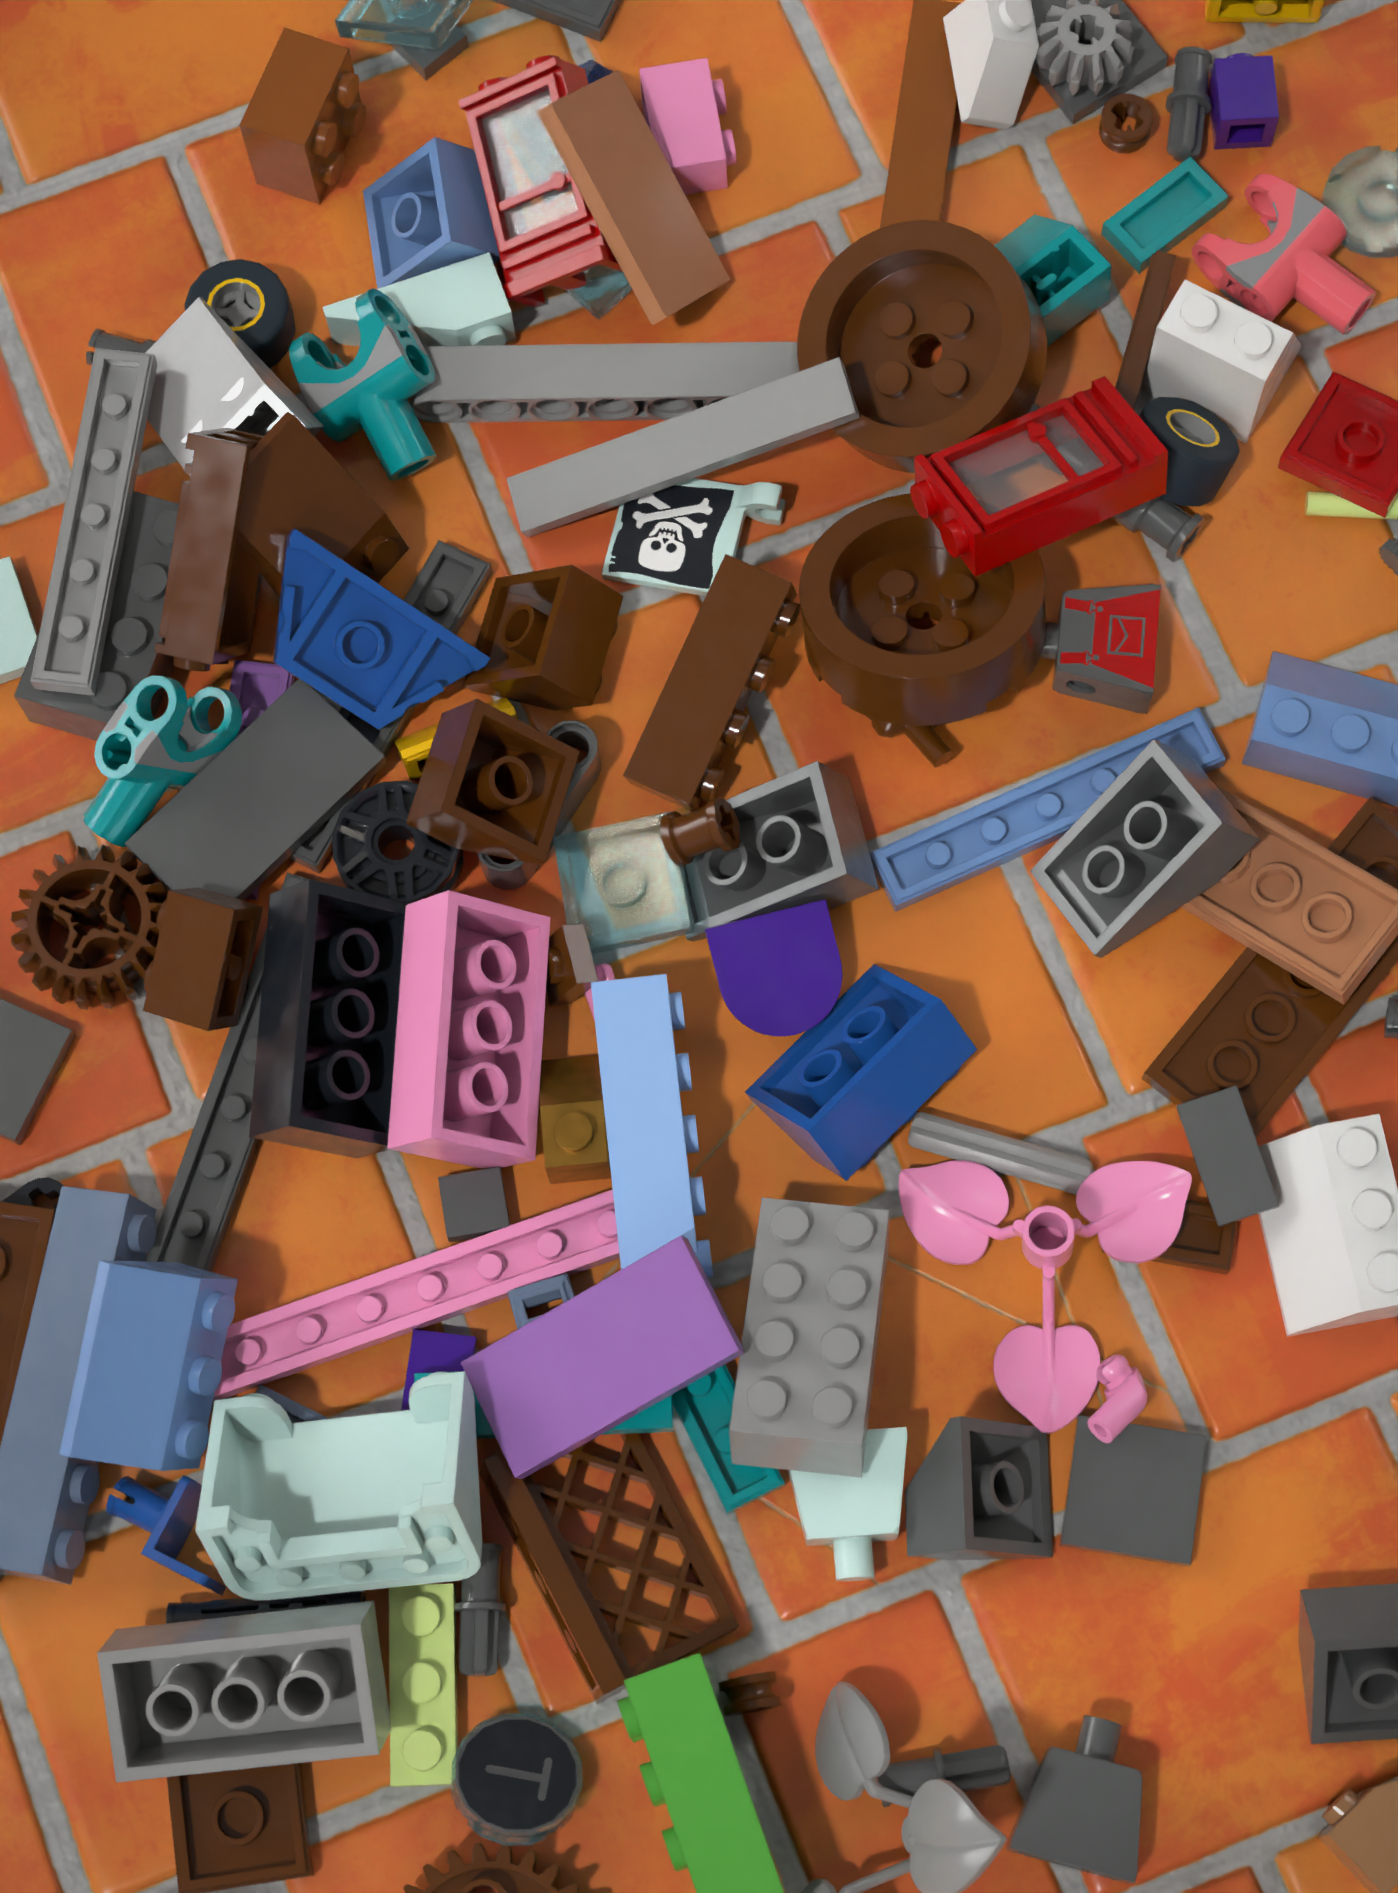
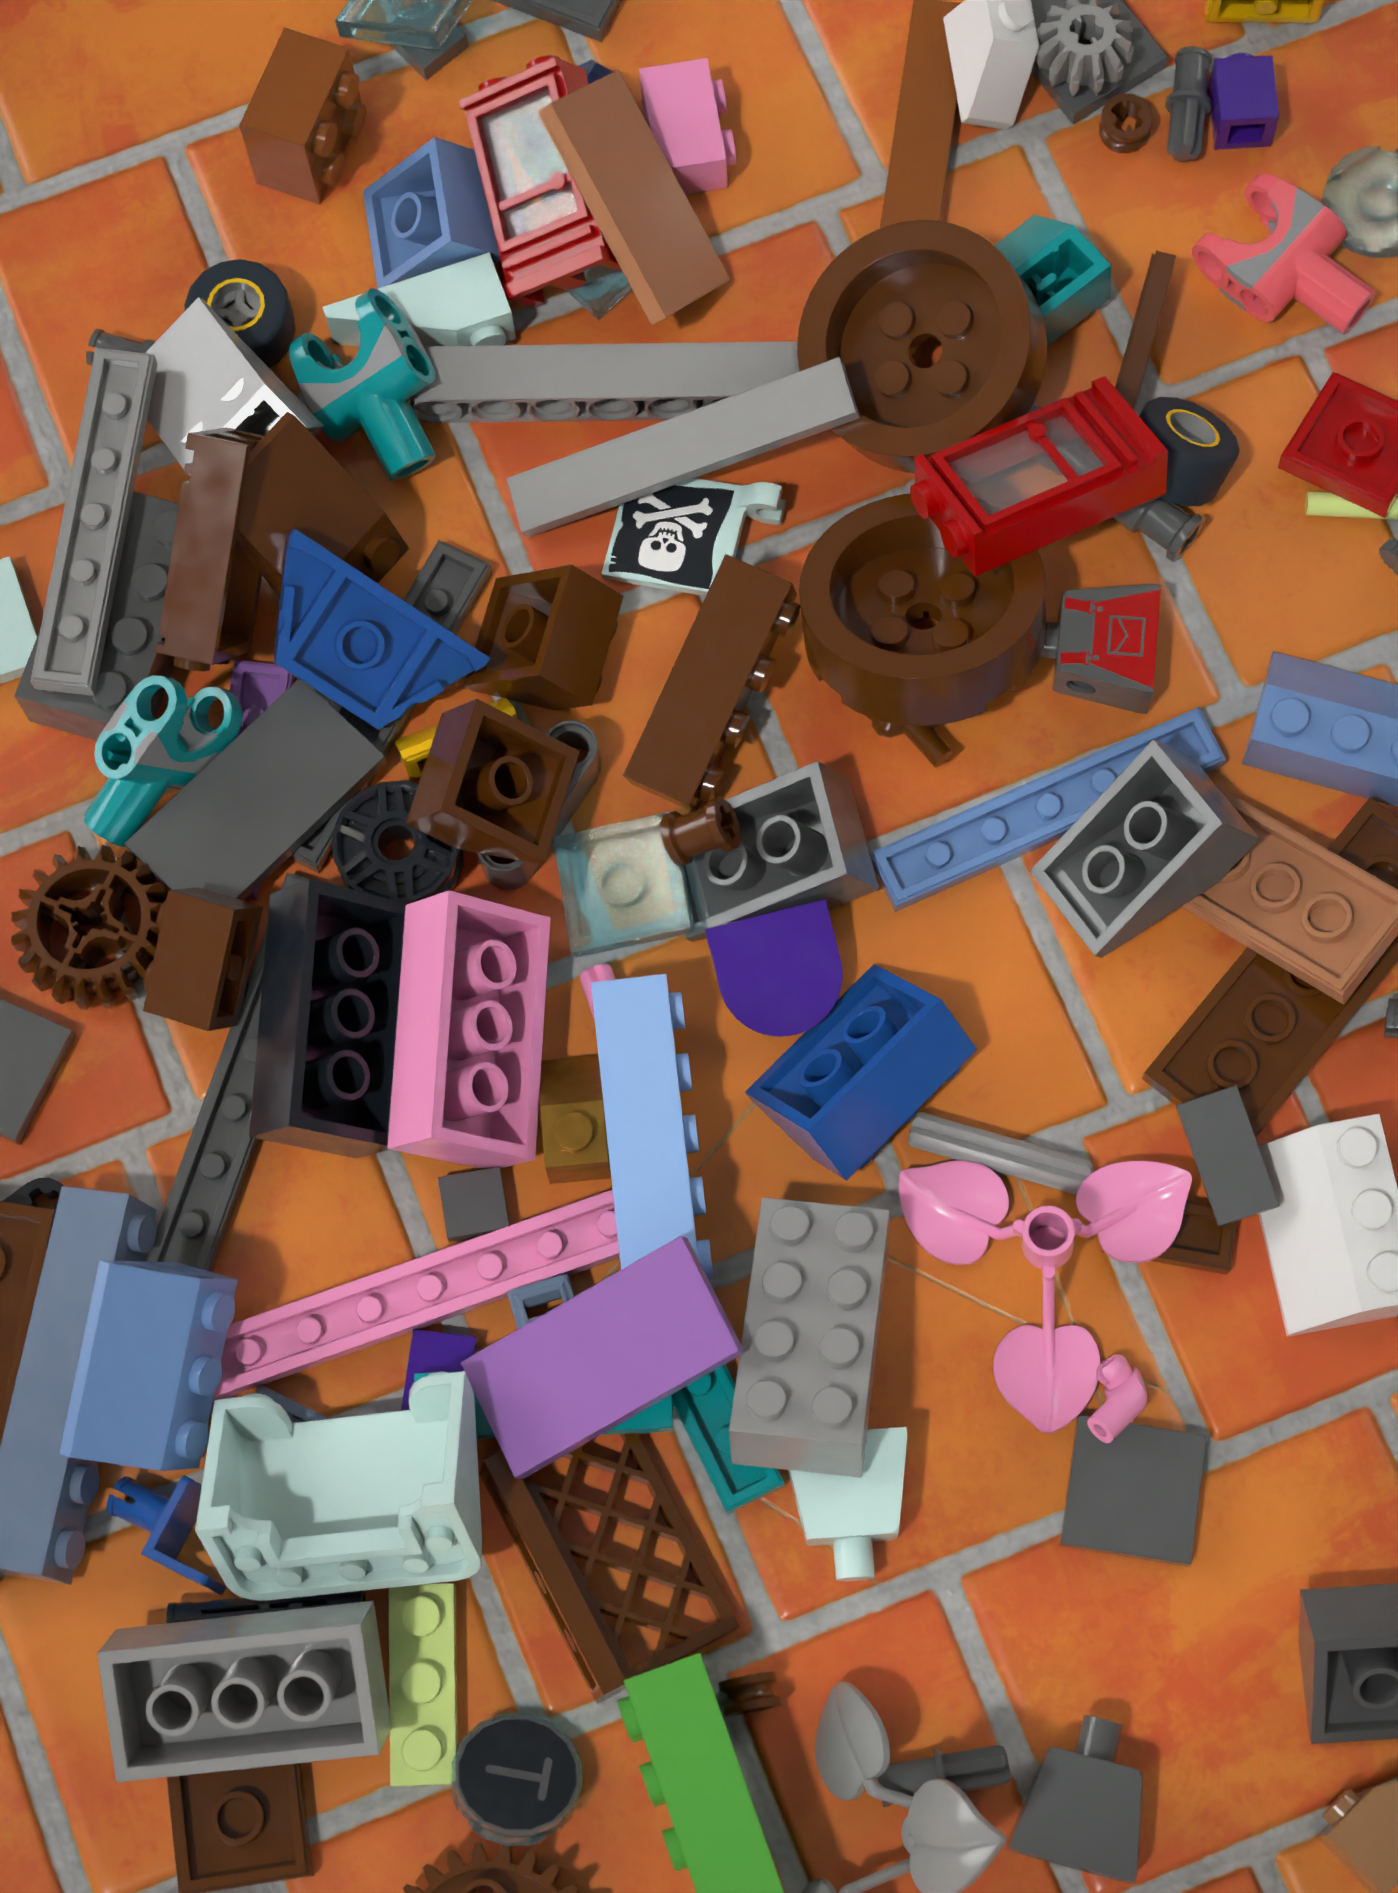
(480, 1616): dark grey axle -> none
(569, 965): reddish brown plate -> none
(981, 1494): dark grey slope -> none
(1164, 214): teal tile -> none
(1219, 358): white slope -> none

